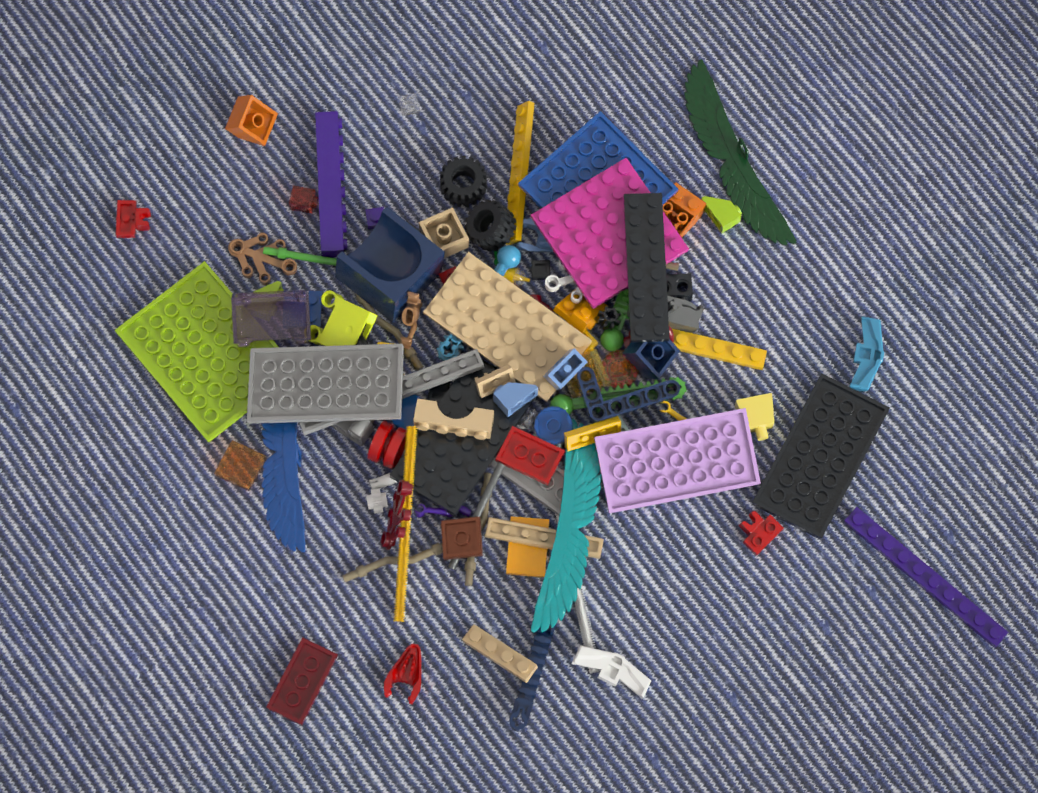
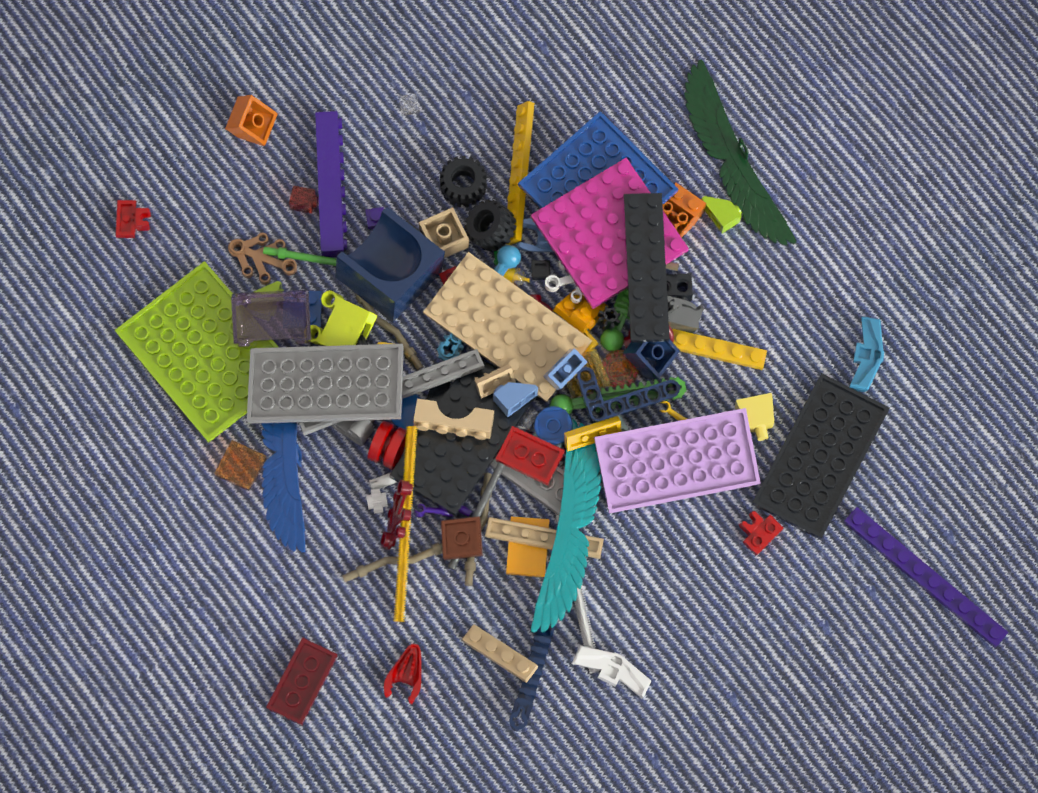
(410, 316): medium nougat piece -> none

